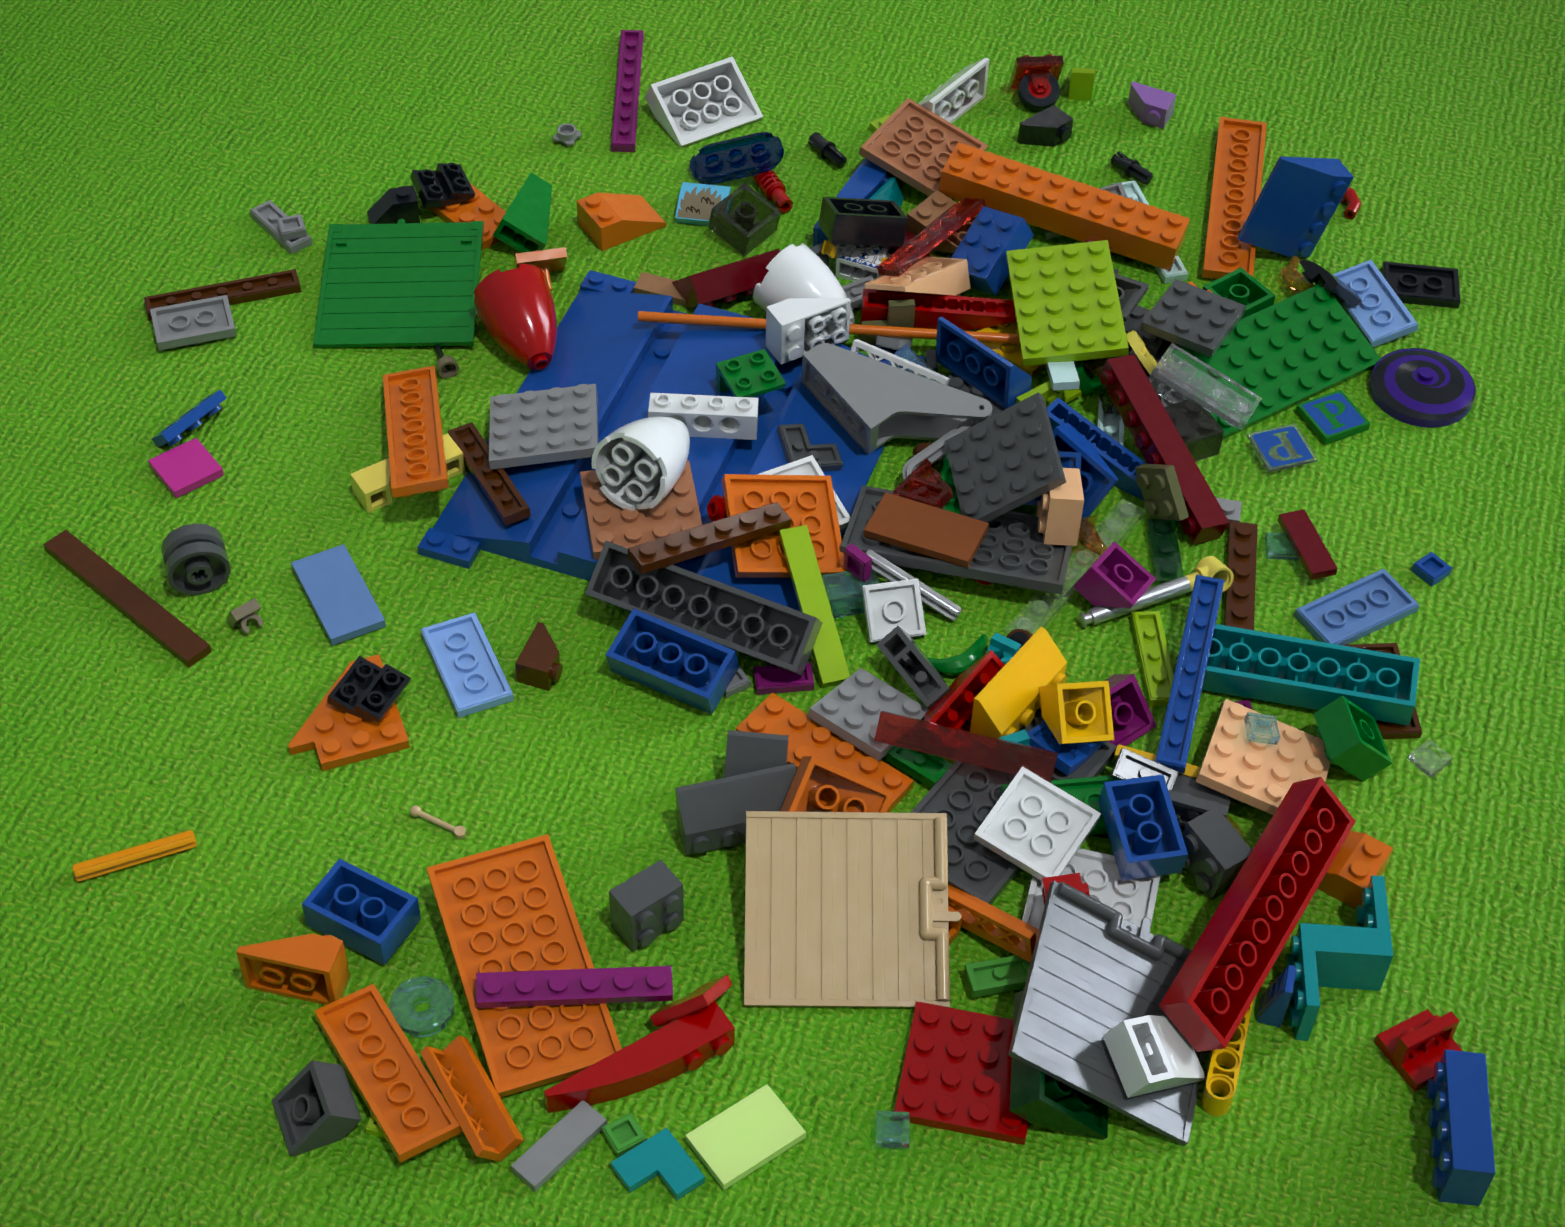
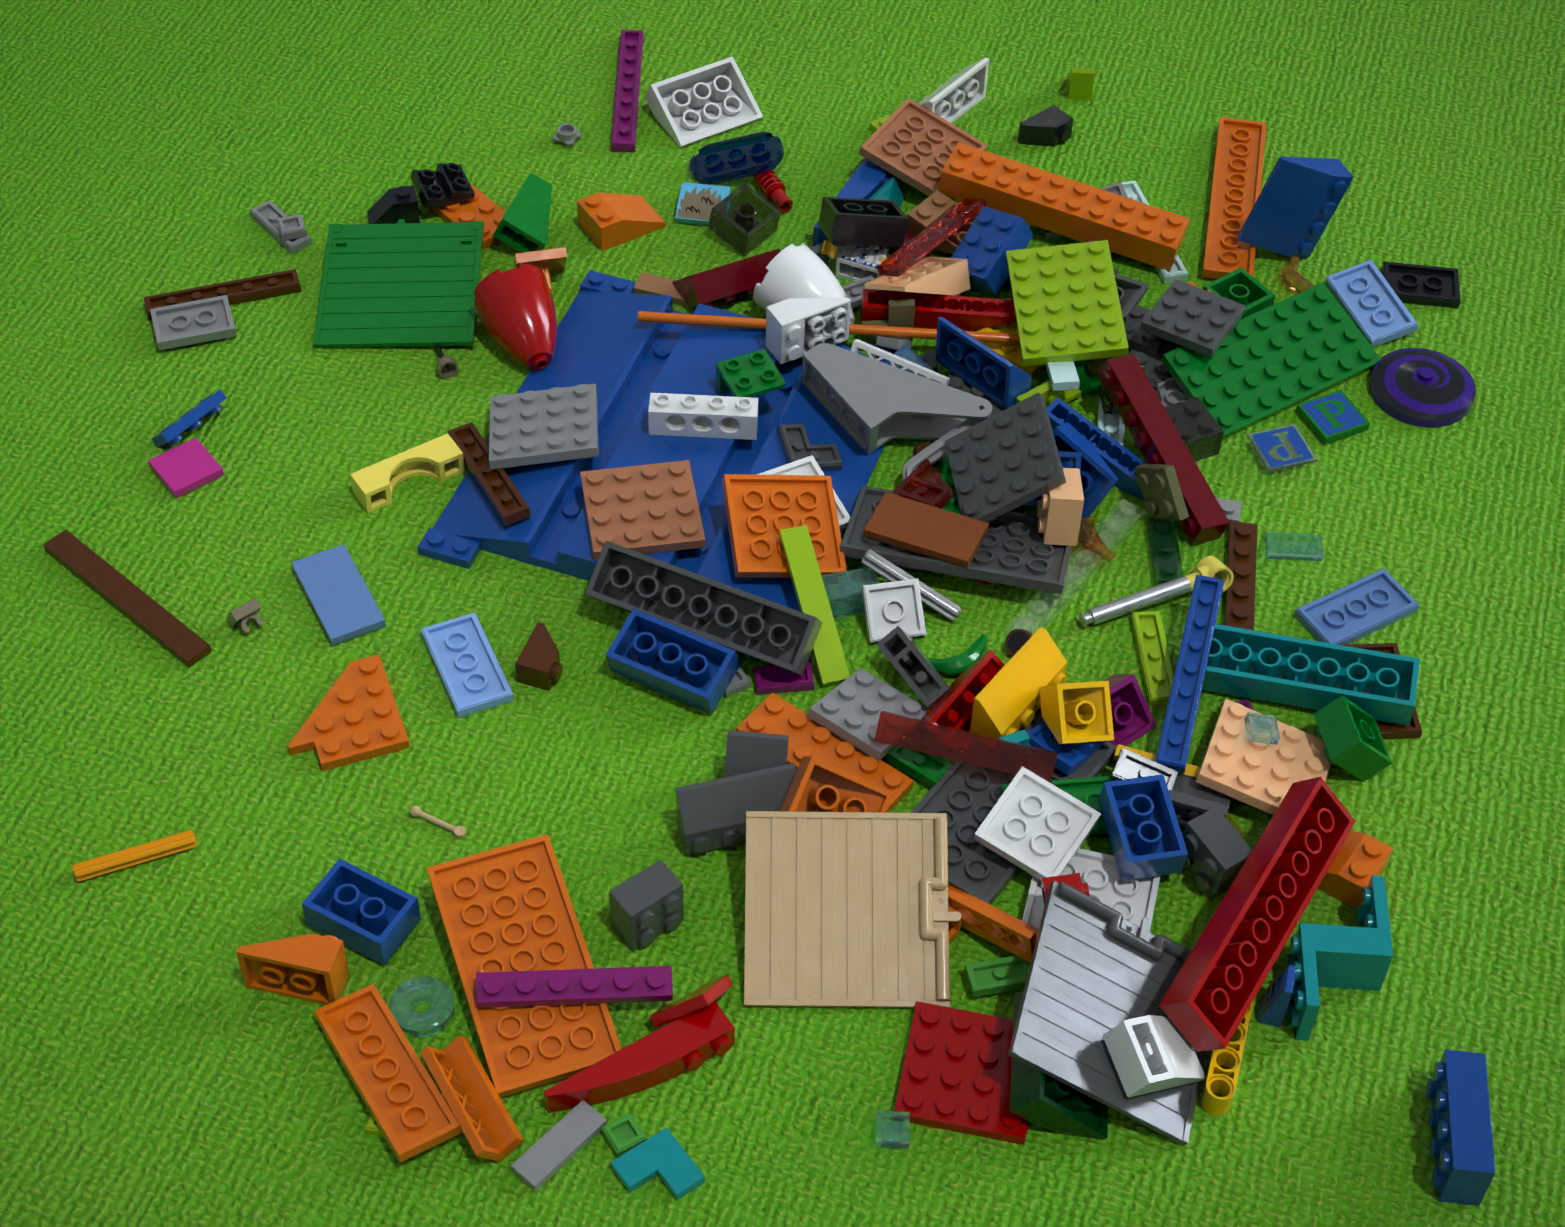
(195, 559): dark grey wheel -> none
(316, 1108): dark grey slope -> none
(368, 690): black slope -> none
(414, 432): orange plate -> none
(641, 461): white cylinder -> none
(708, 538): reddish brown plate -> none
(716, 508): red plate -> none
(745, 1136): yellowish green tile -> none
(827, 149): black axle -> none
(857, 562): magenta tile -> none
(1003, 647): teal tile -> none
(1037, 80): plate -> none
(1114, 579): magenta slope -> none
(1131, 168): black axle -> none
(1141, 351): light yellow tile -> none
(1151, 104): medium lavender slope -> none
(1203, 384): clear plate -> none
(1307, 544): dark red tile -> none
(1336, 287): black slope -> none
(1353, 203): red arm -> none
(1418, 1044): red bracket -> none
(1429, 758): clear tile -> none
(1431, 569): blue tile -> none

